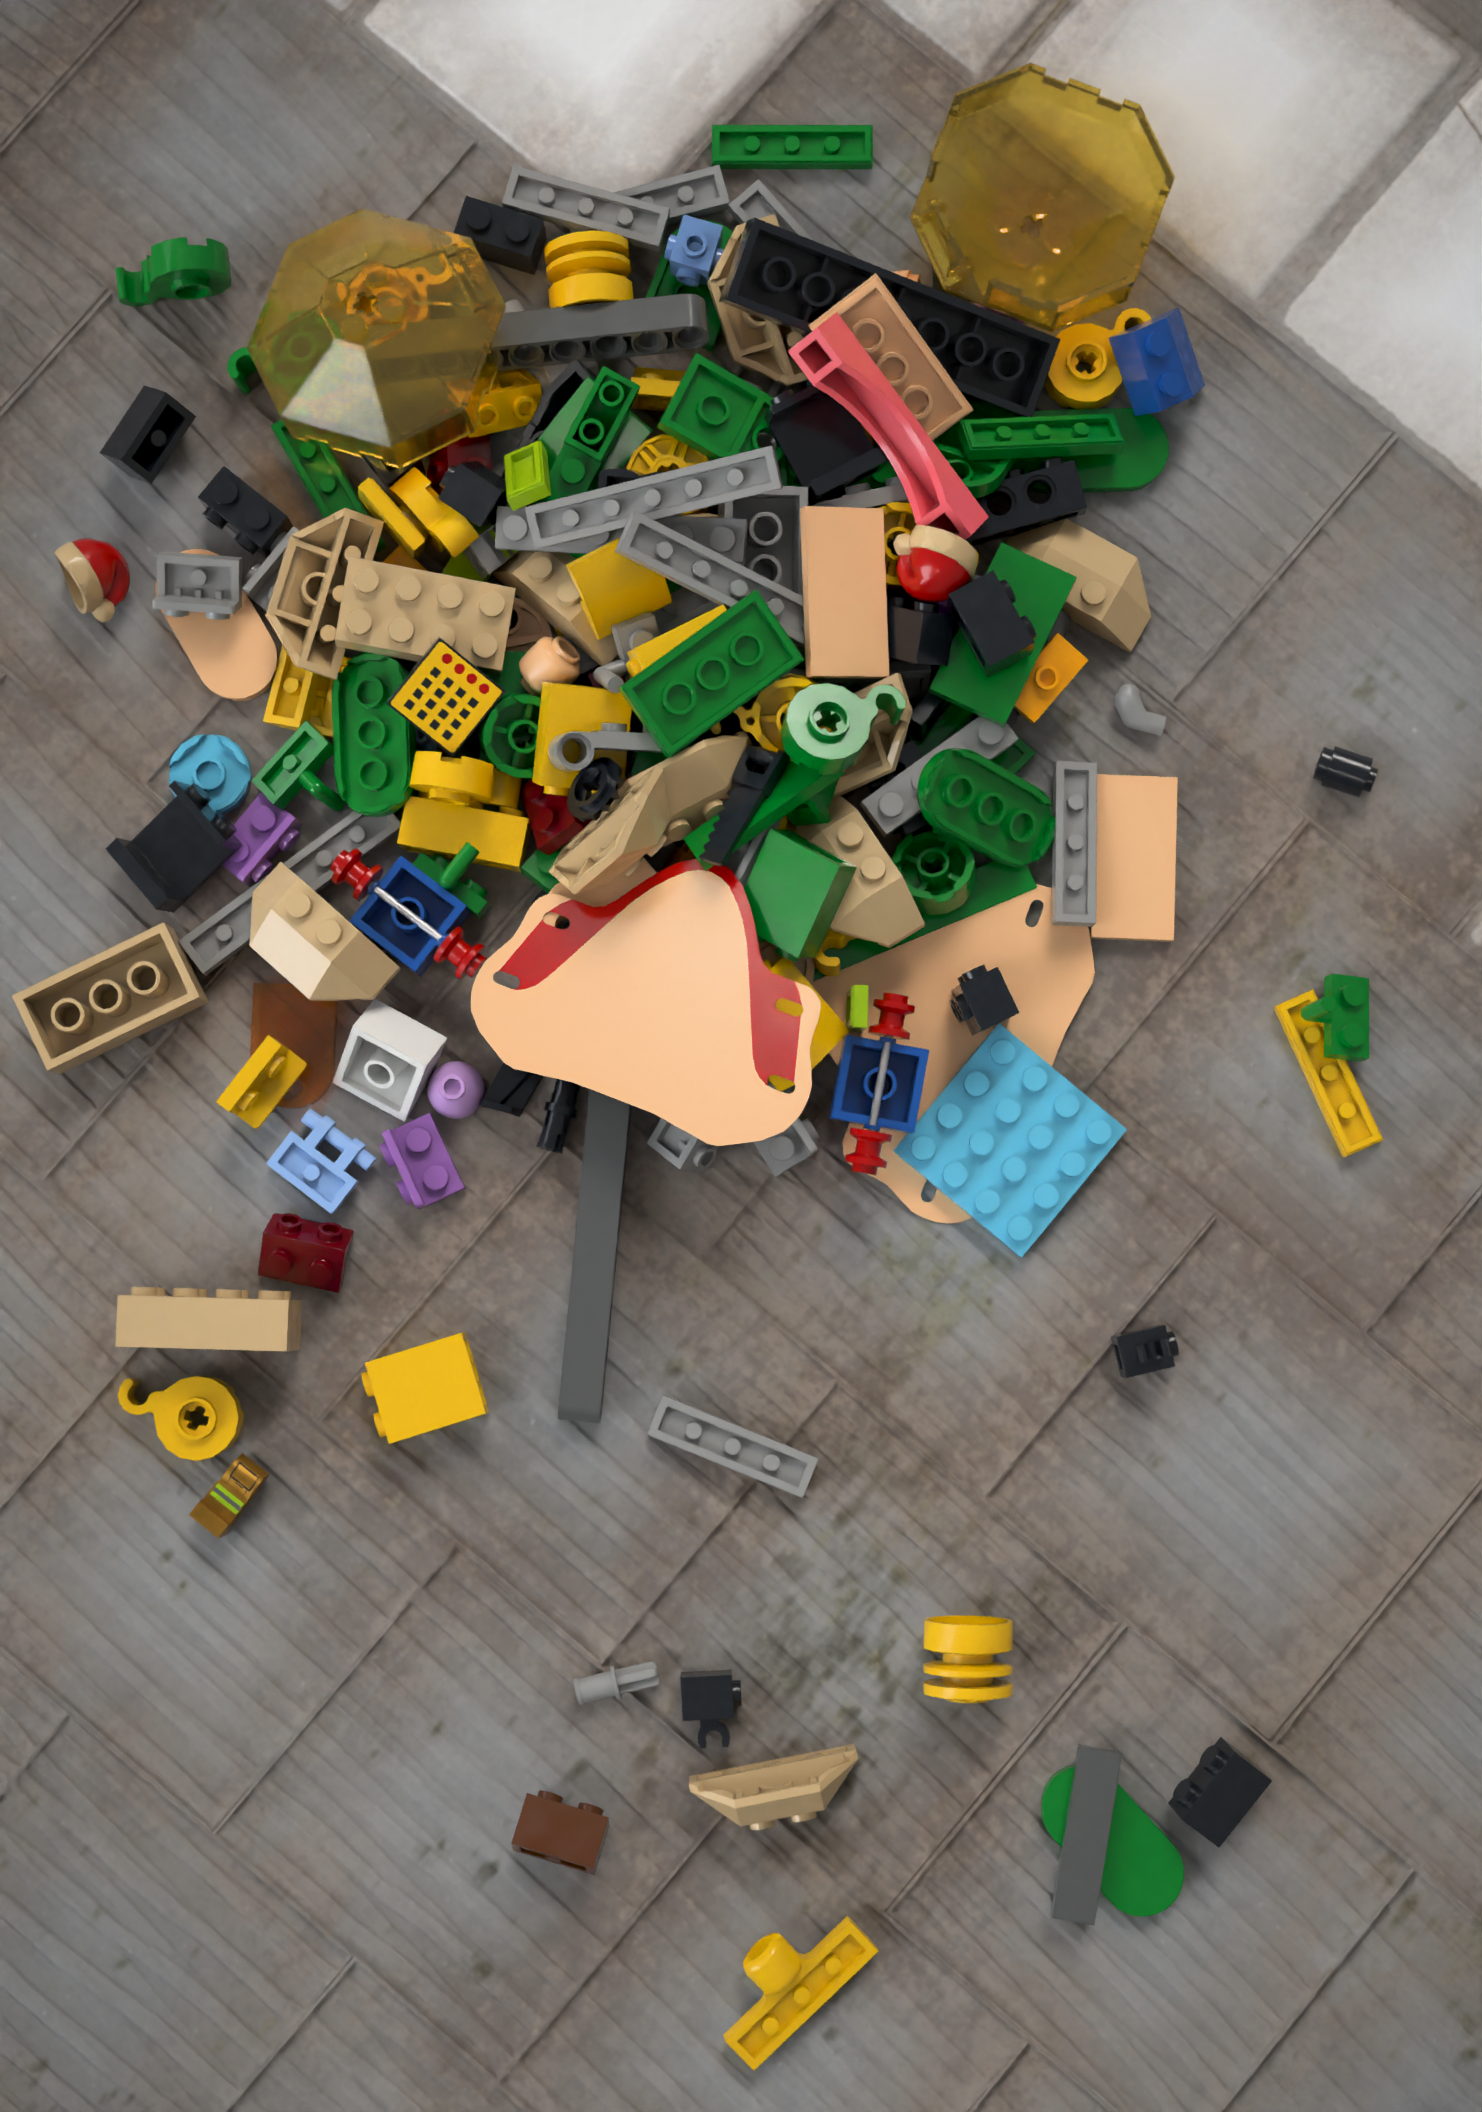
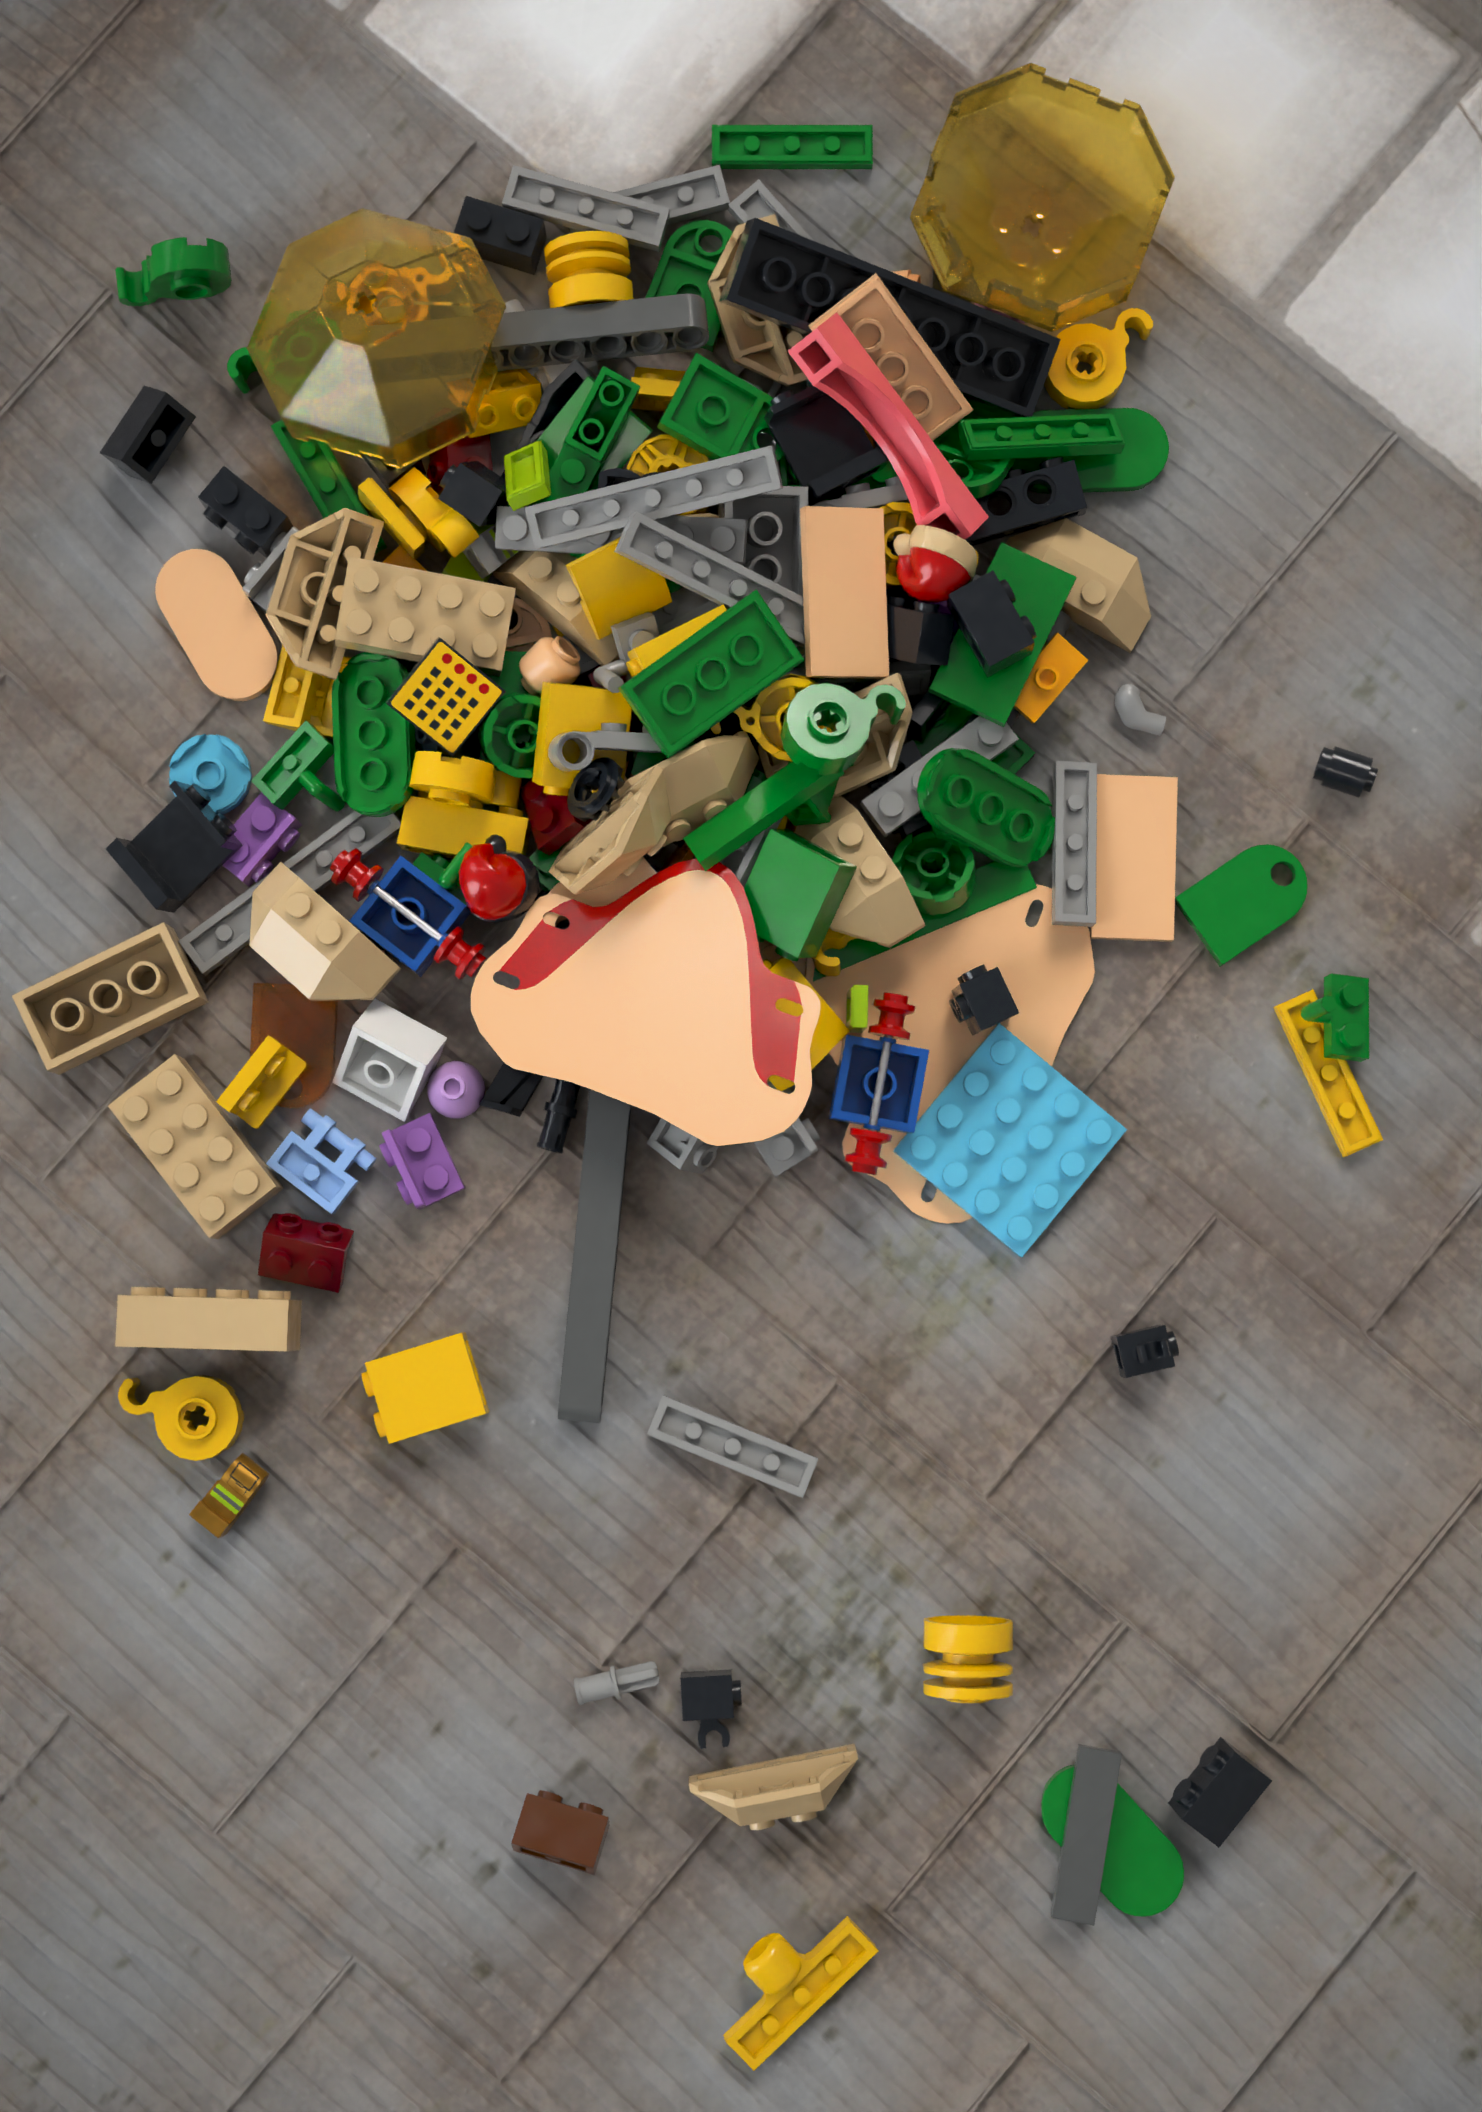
(95, 576): piece -> none
(195, 1147): none -> tan brick
(198, 584): light grey bracket -> none
(498, 881): none -> red piece
(694, 251): medium blue brick -> none
(743, 800): black piece -> none
(1157, 363): blue slope -> none
(1242, 901): none -> green tile

